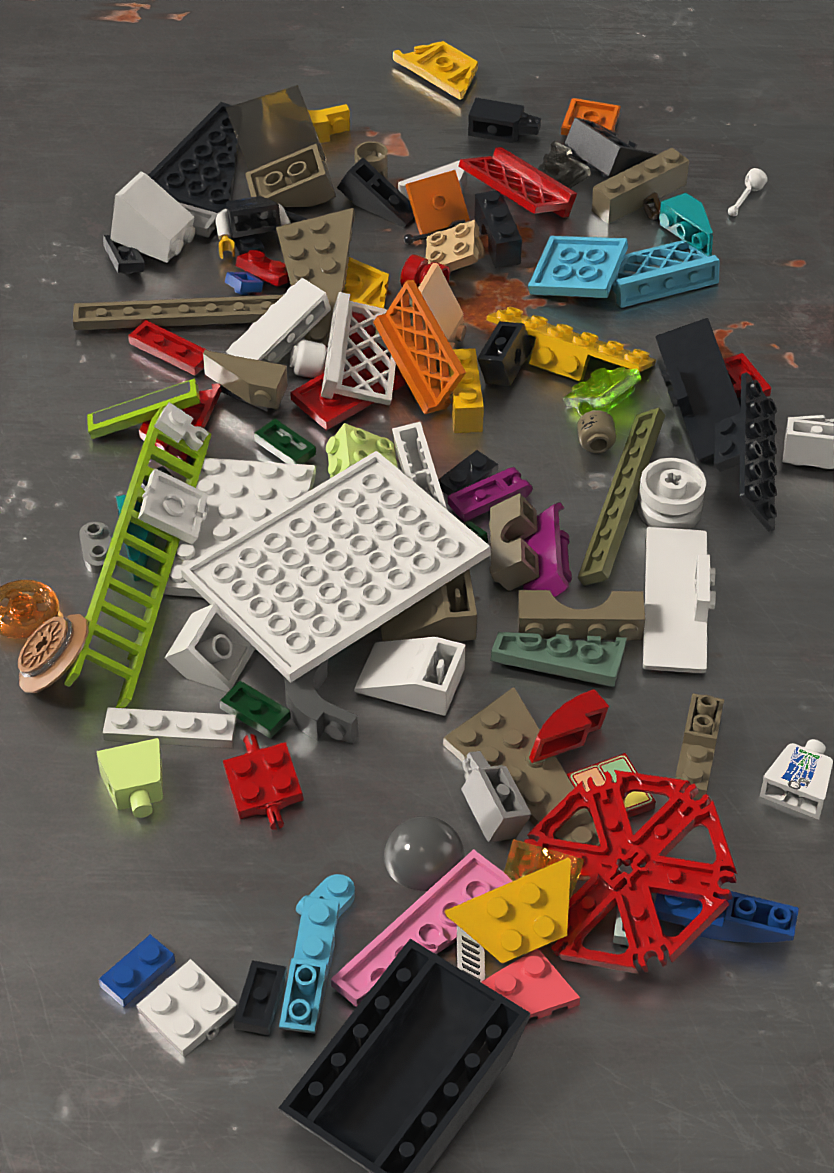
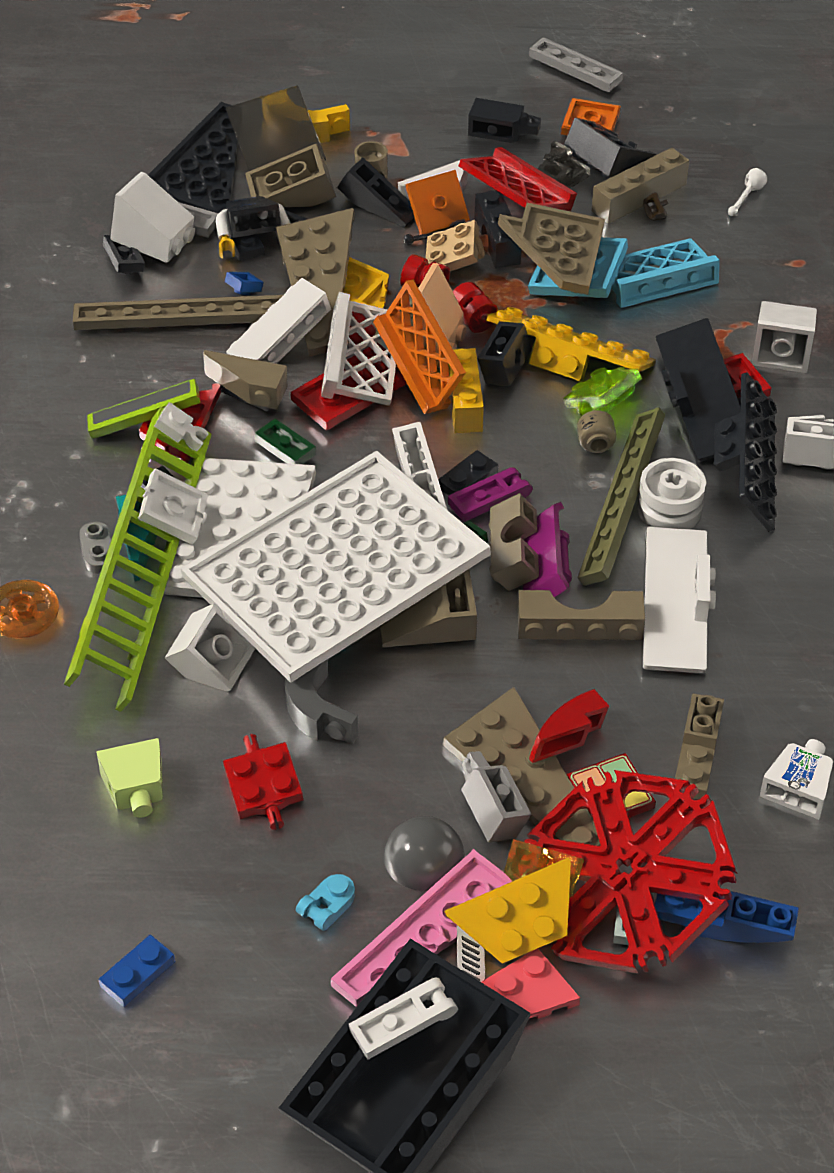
(51, 651): medium nougat piece -> none
(168, 347): red plate -> none
(170, 727): white plate -> none
(187, 1008): white plate -> none
(255, 709): dark green plate -> none
(260, 997): black plate -> none
(263, 267): red plate -> none
(308, 359): white head -> none
(310, 965): medium azure slope -> none
(353, 445): yellowish green bracket -> none
(402, 1017): none -> white plate
(414, 672): white slope -> none
(441, 66): yellow wing -> none
(474, 306): none -> red wheel
(558, 242): none -> dark tan wing
(576, 64): none -> light grey plate
(577, 659): sand green wing -> none
(688, 221): teal slope -> none
(784, 337): none -> white slope

